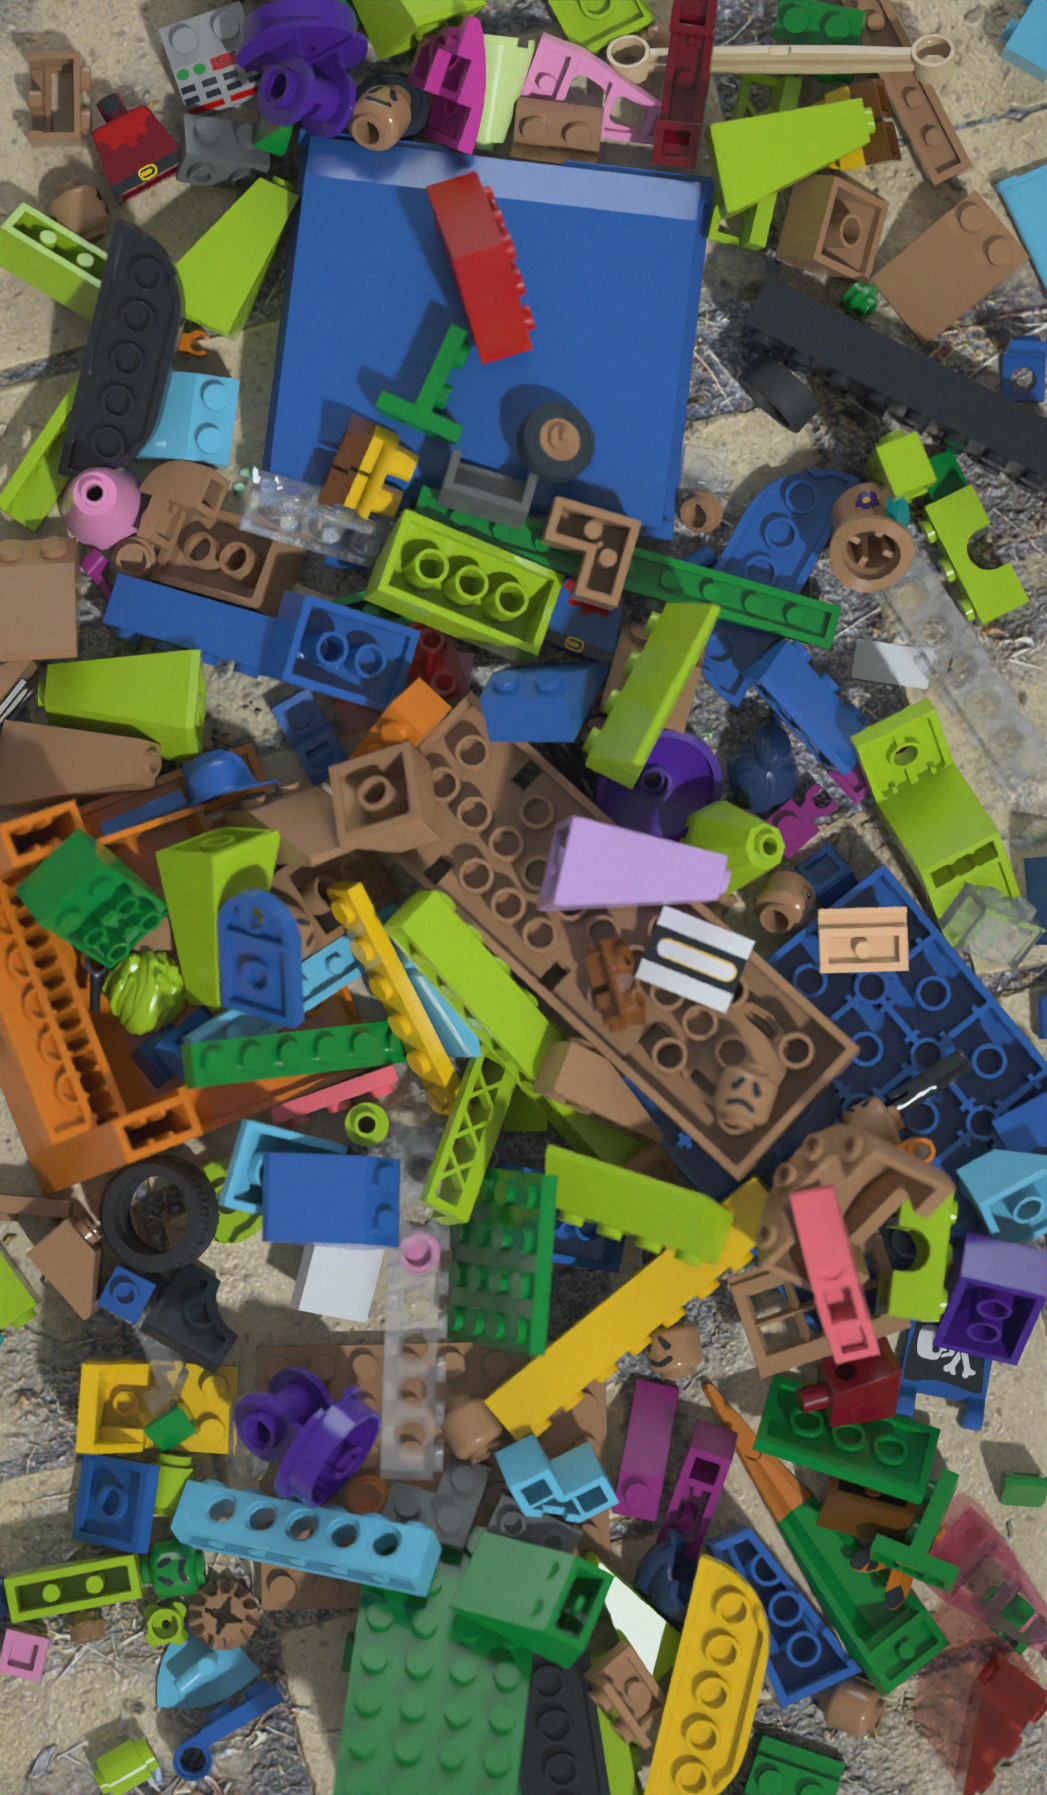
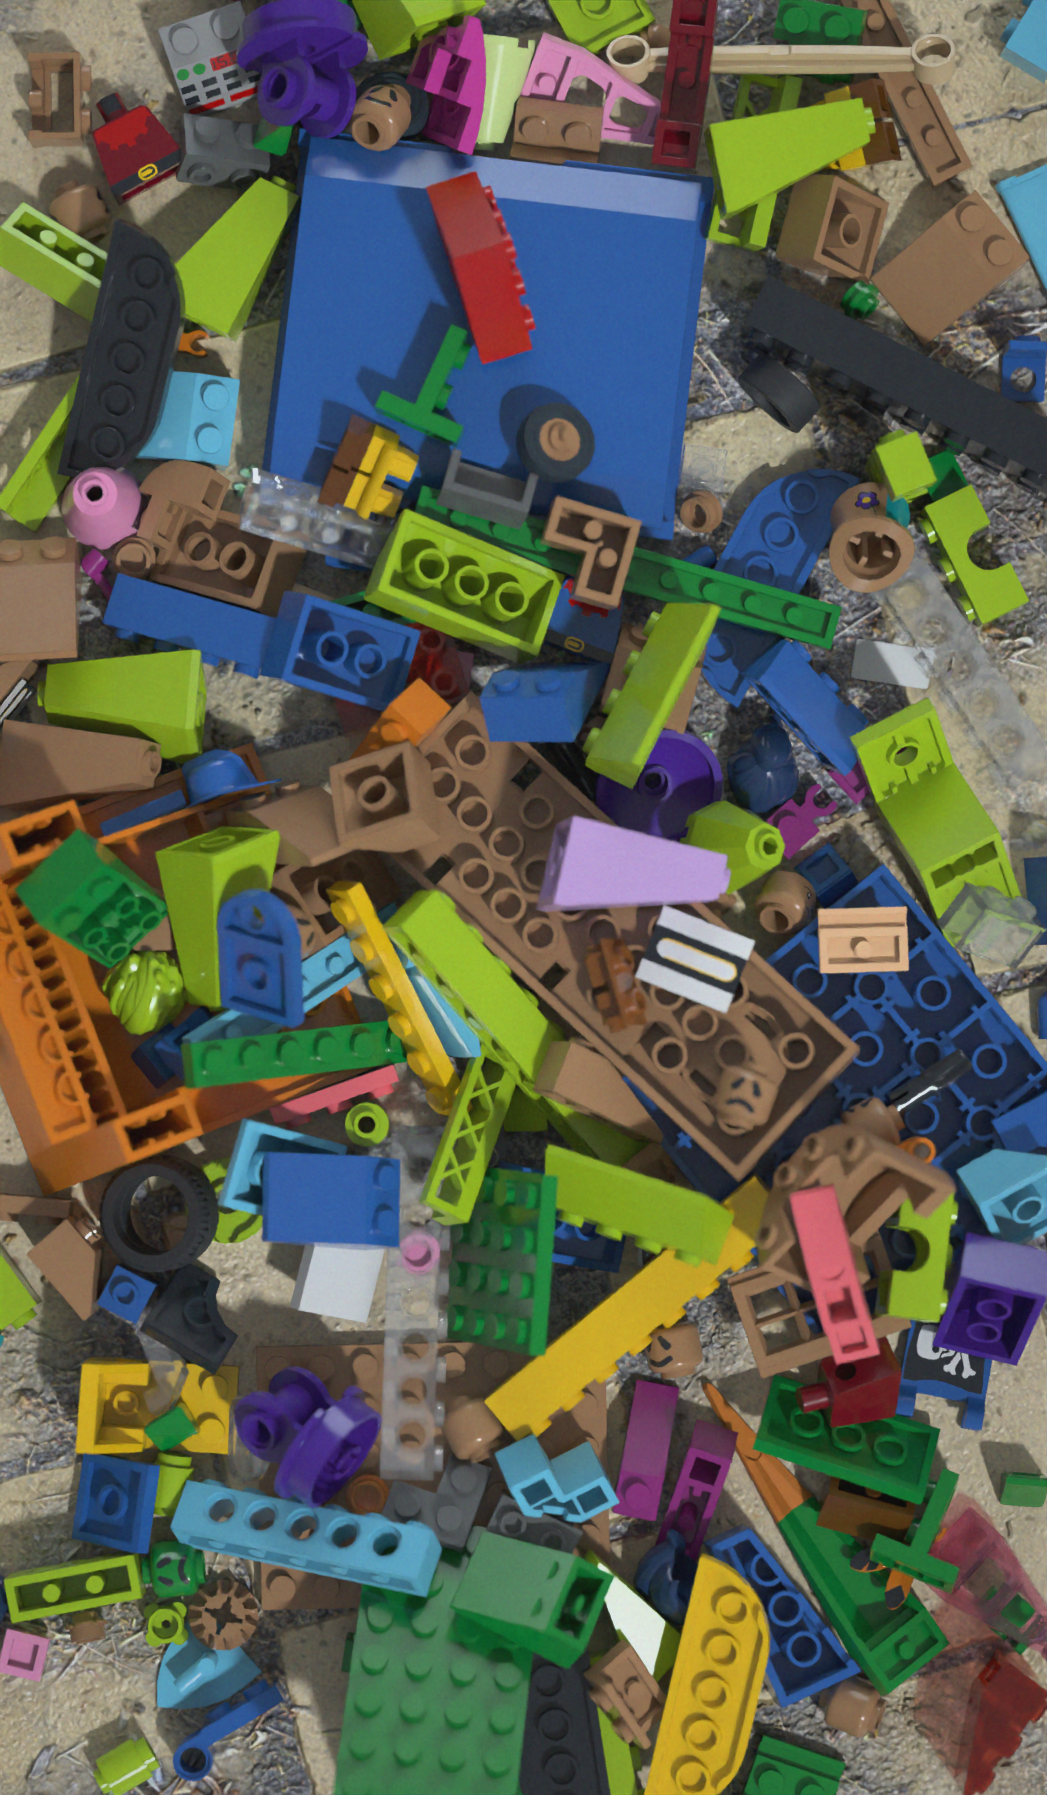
(95, 981): black hand -> none
(309, 734): blue slope -> none

